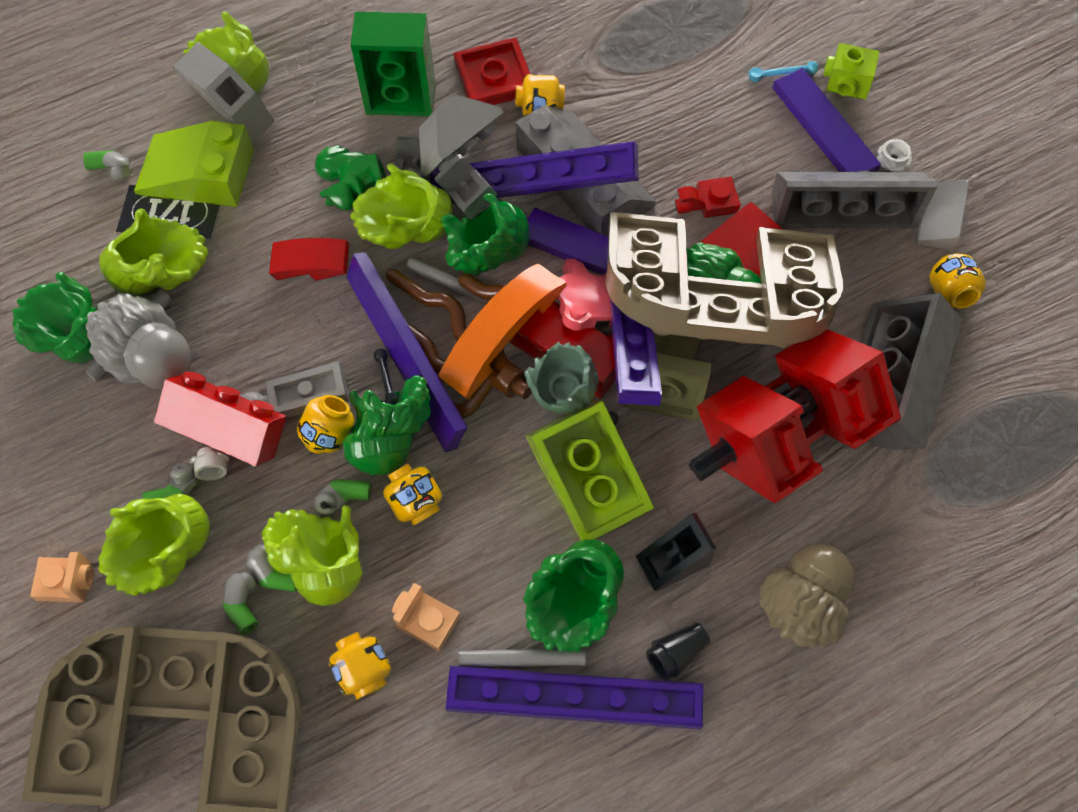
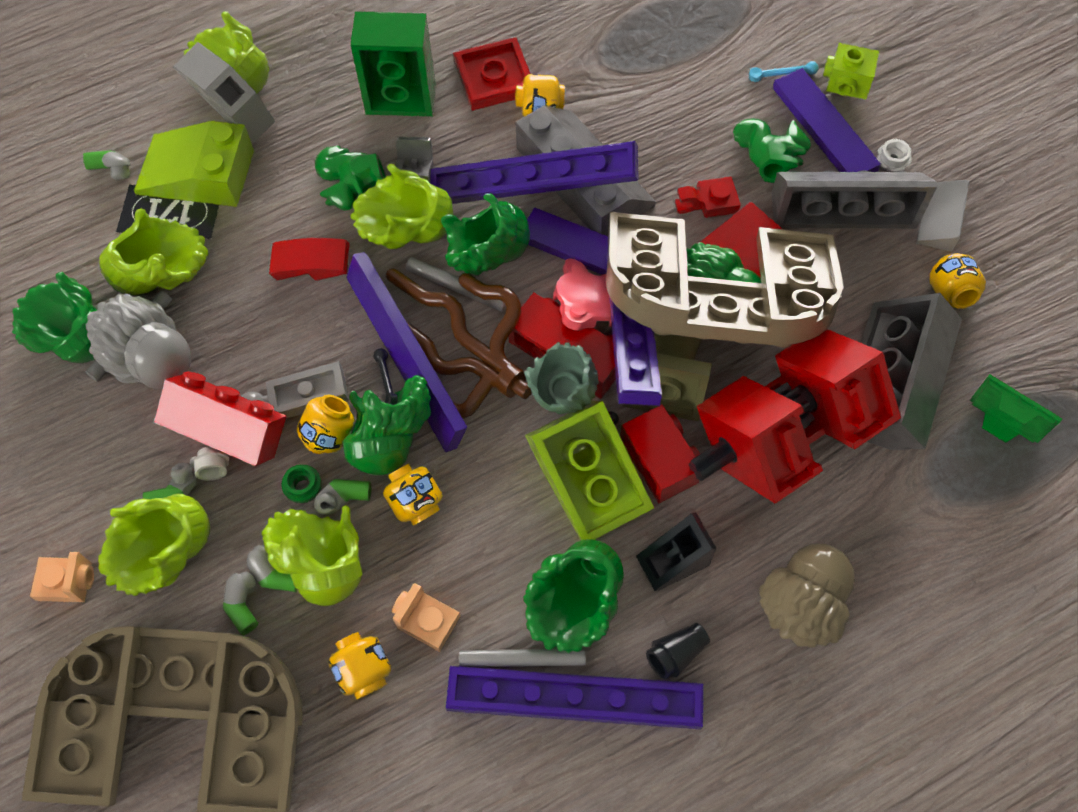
(294, 476): none -> green plate
(454, 130): light grey slope -> none
(465, 186): flat silver bracket -> none
(496, 325): orange slope -> none
(660, 452): none -> red brick
(770, 151): none -> green animal
(1011, 412): none -> green piece

